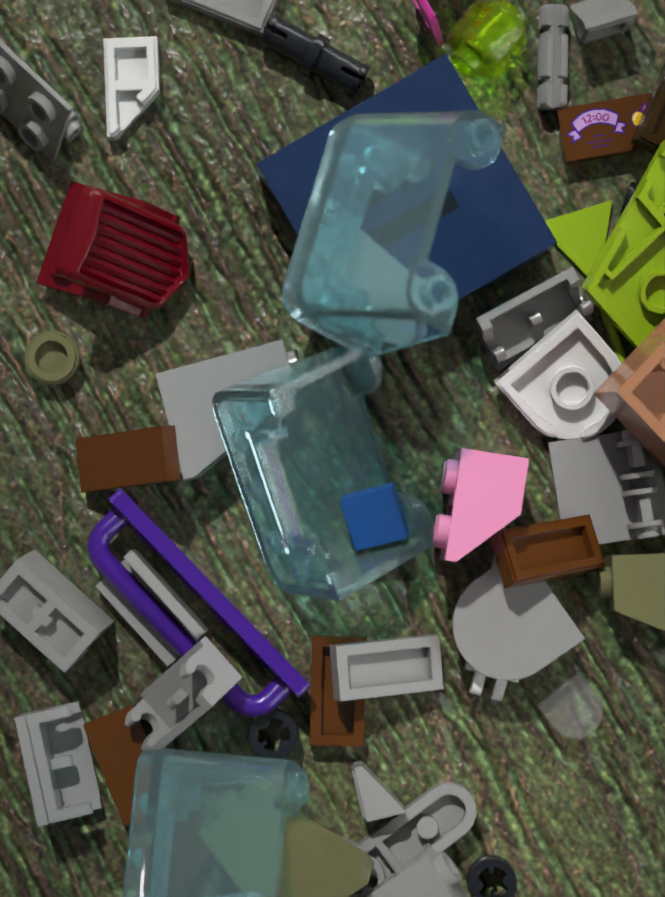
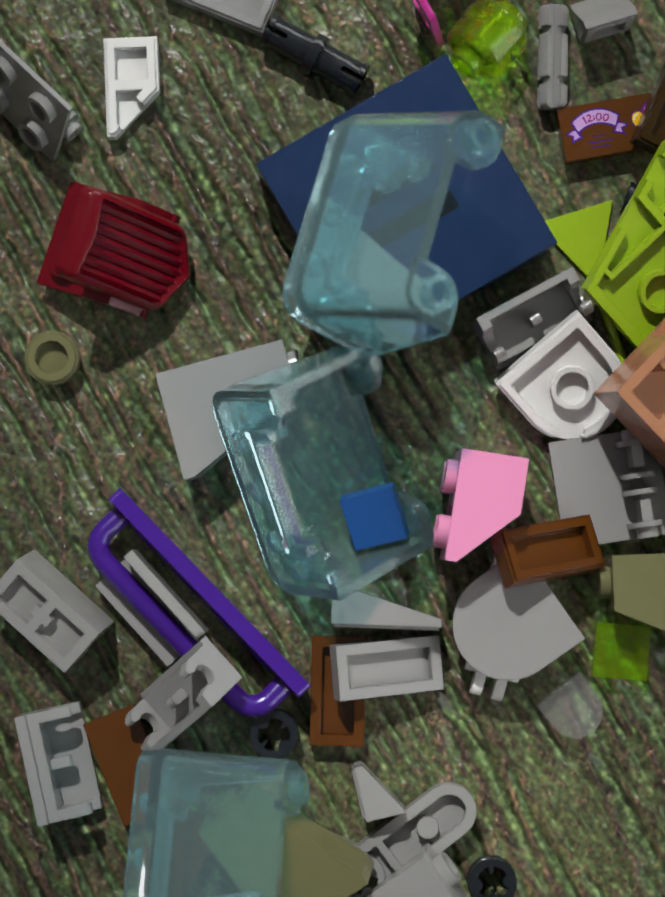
(128, 459): reddish brown tile -> none
(368, 611): none -> light grey slope
(620, 651): none -> clear neon green tile

